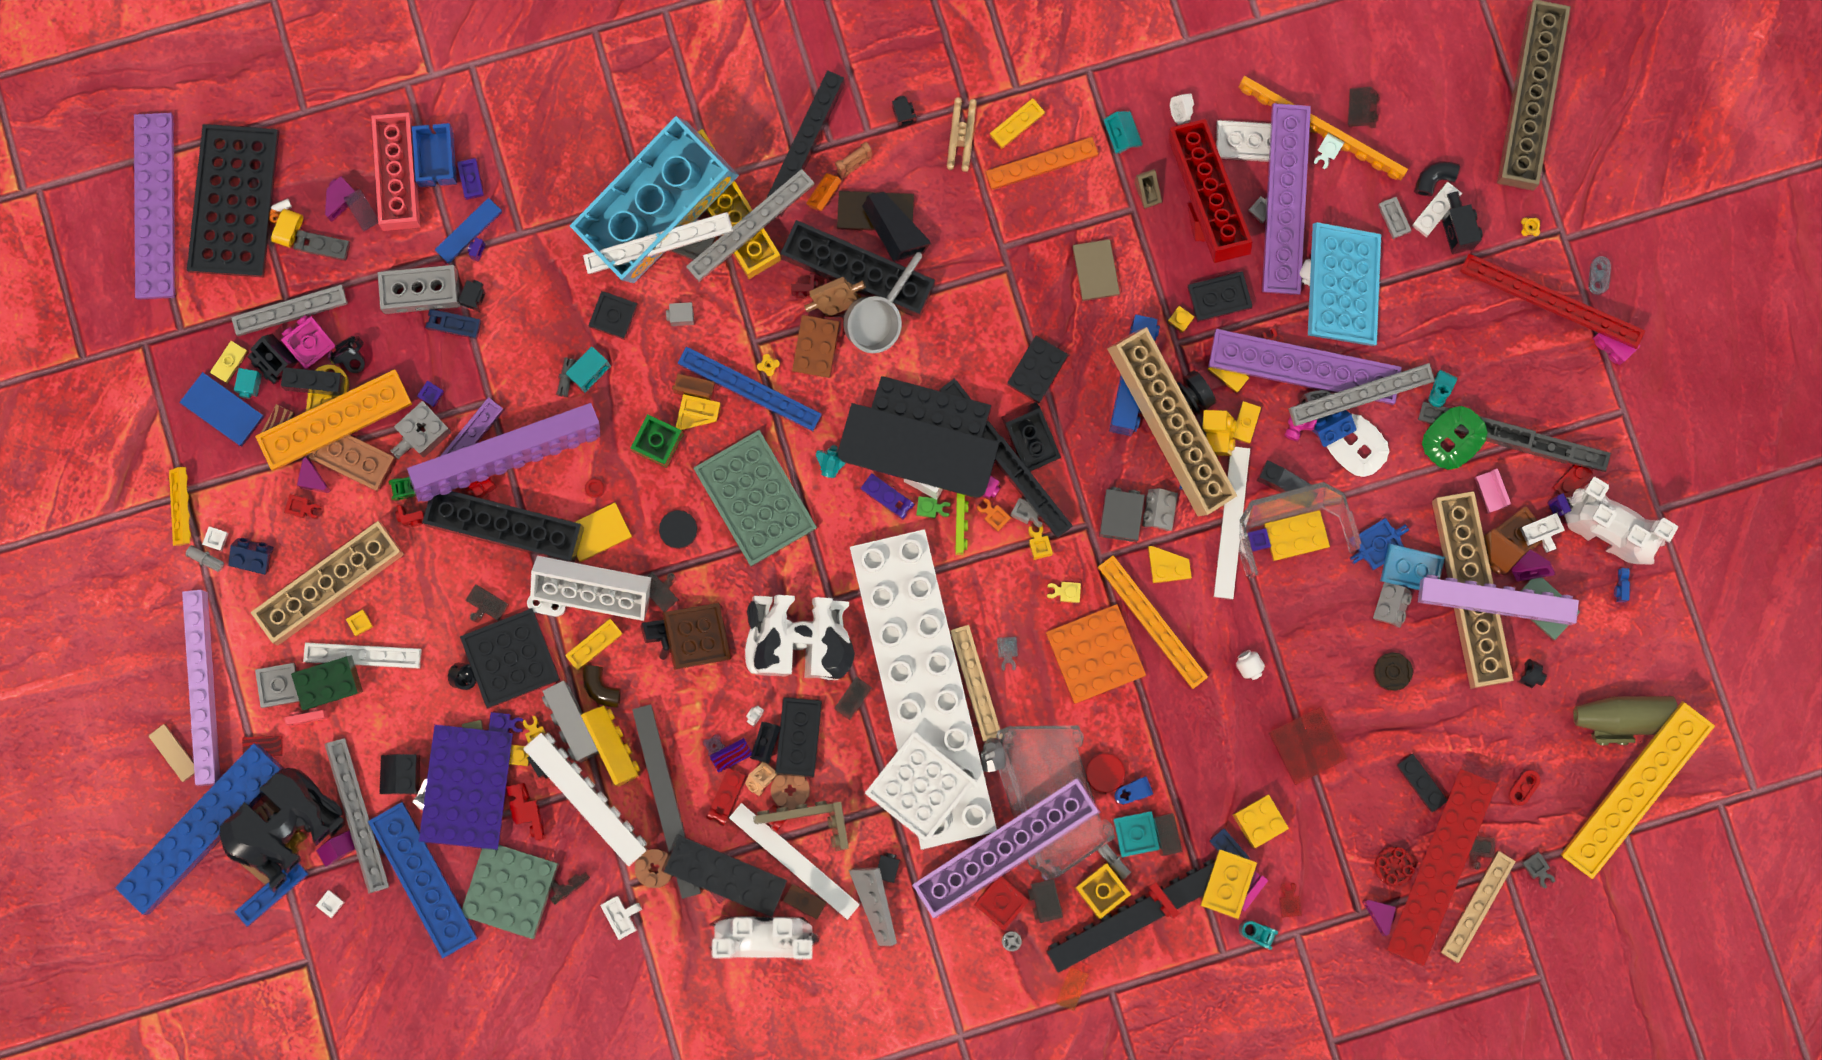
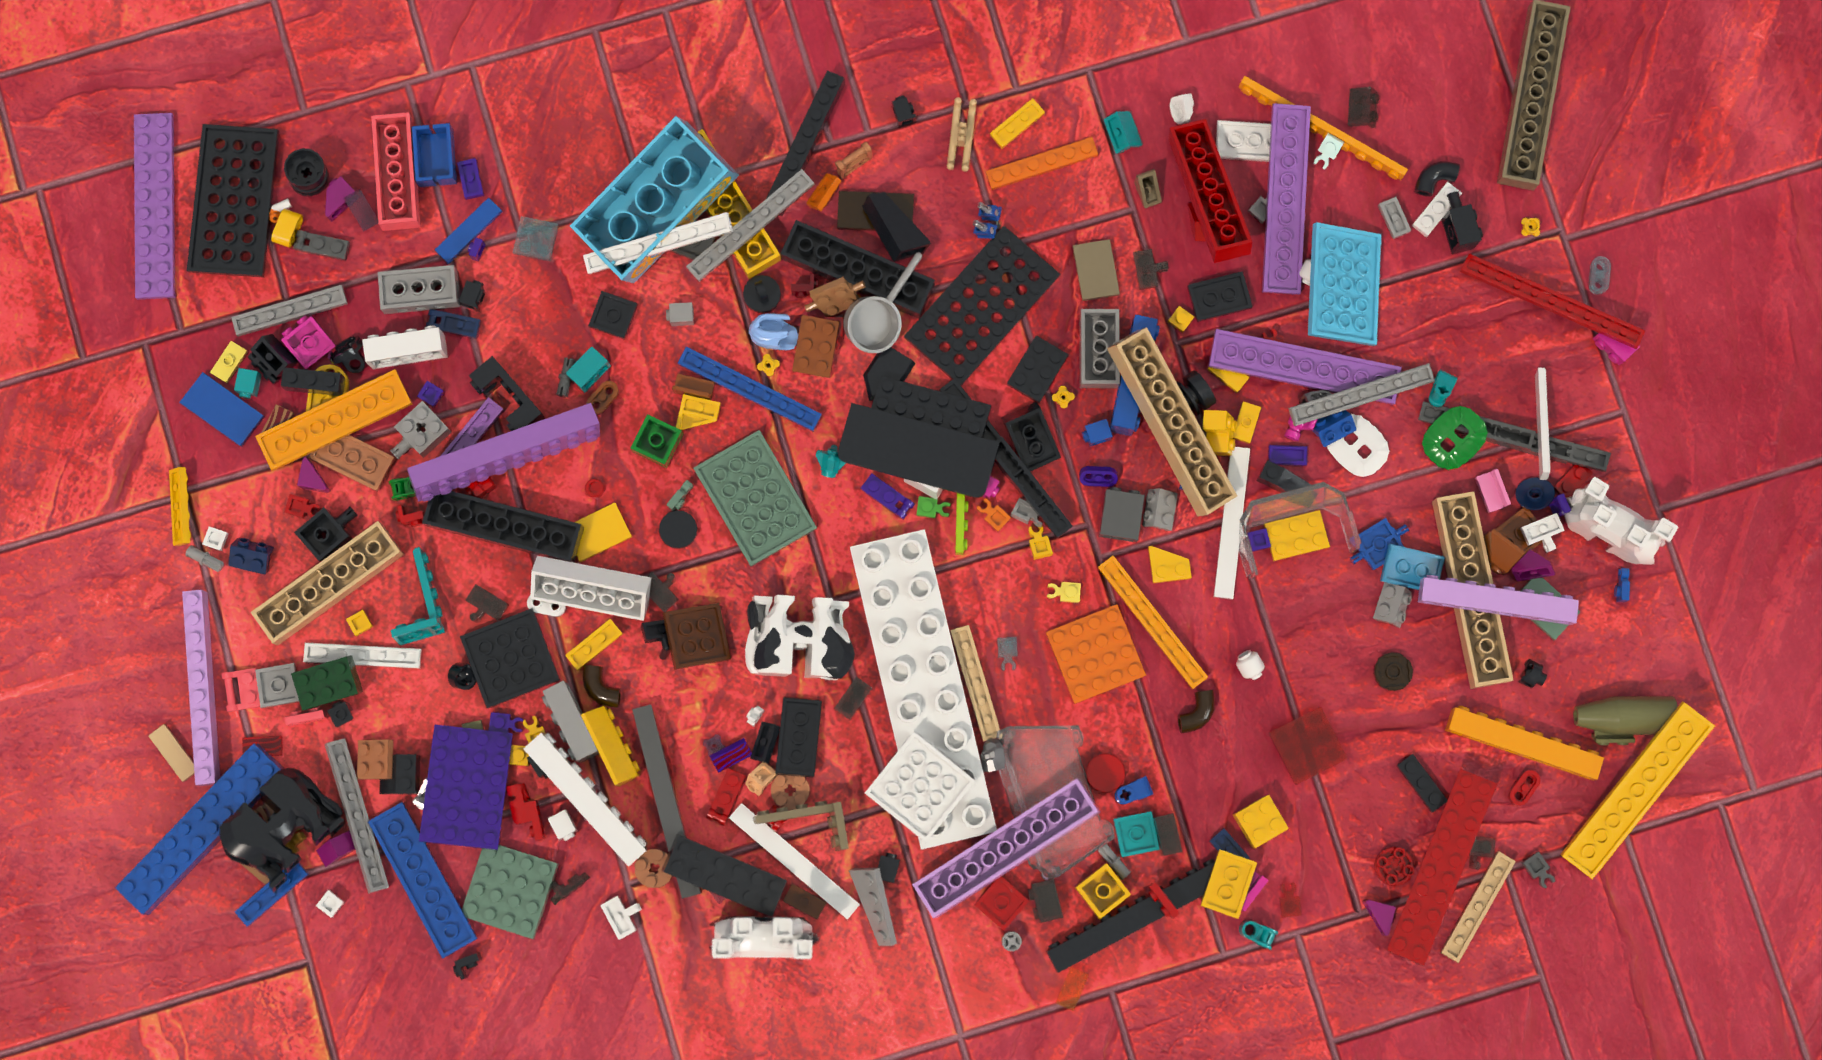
(247, 688): none -> coral plate
(299, 165): none -> black wheel
(334, 528): none -> black brick
(340, 713): none -> black bracket
(375, 759): none -> nougat plate
(405, 347): none -> white brick
(421, 627): none -> teal bracket
(469, 962): none -> black bracket
(491, 376): none -> black plate
(535, 238): none -> clear light blue plate
(563, 825): none -> white brick
(601, 397): none -> dark orange plate
(677, 500): none -> sand green plate
(761, 294): none -> black tile
(773, 332): none -> light blue hair
(887, 364): none -> black tile
(966, 280): none -> black piece
(987, 213): none -> blue piece
(1063, 402): none -> yellow plate
(1097, 332): none -> light grey brick
(1097, 433): none -> blue brick
(1098, 476): none -> dark purple plate
(1147, 270): none -> clear smoke plate
(1200, 715): none -> dark brown cylinder
(1287, 455): none -> dark purple tile
(1523, 743): none -> light orange brick
(1535, 487): none -> dark blue dish
(1542, 424): none -> white tile

